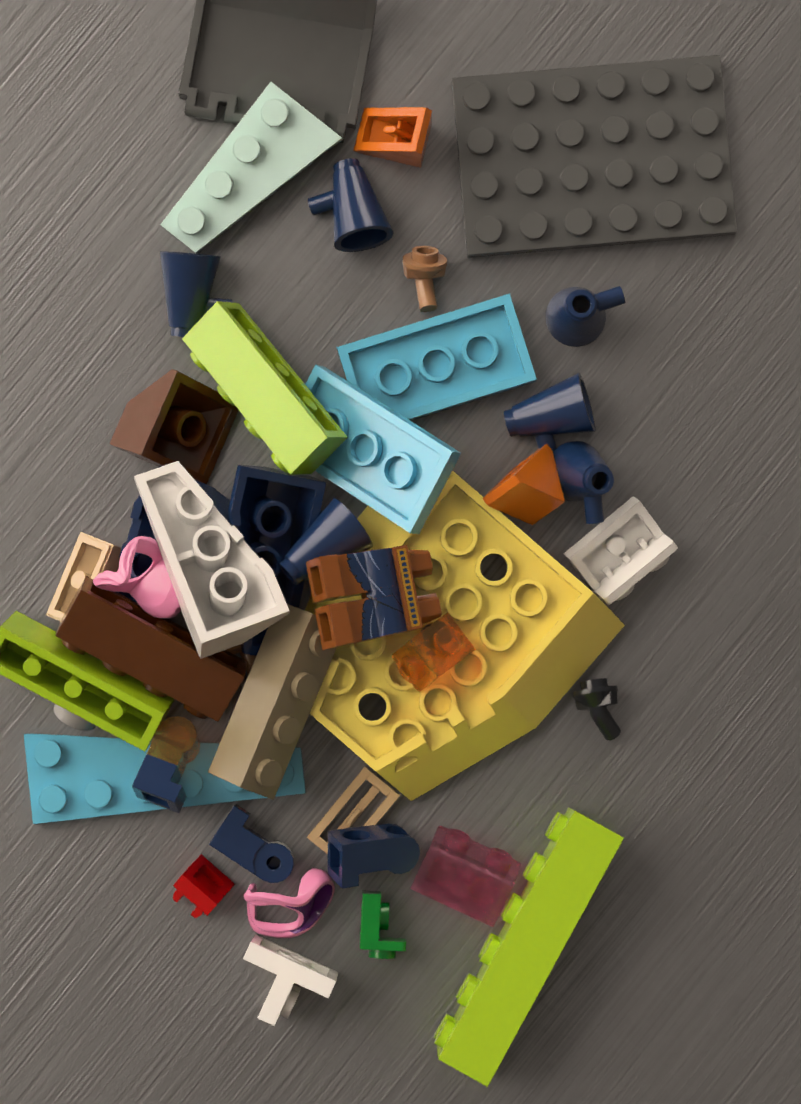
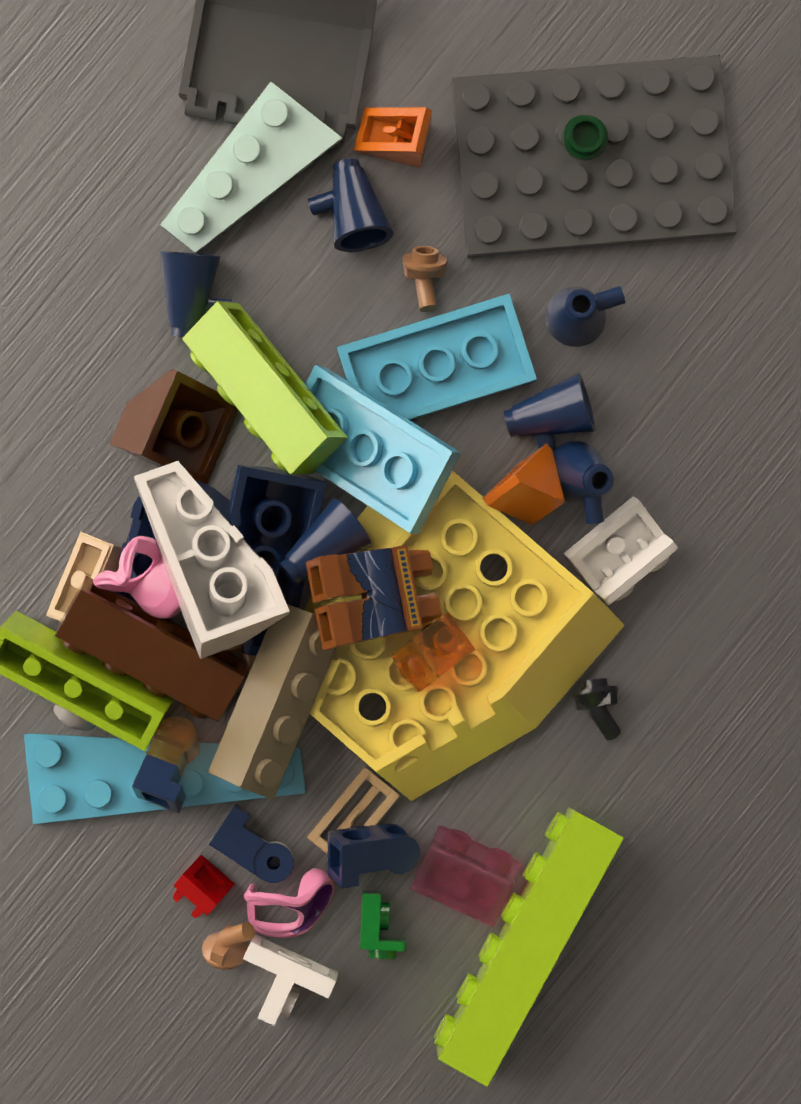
(228, 946): none -> medium nougat plate
(585, 137): none -> dark green plate

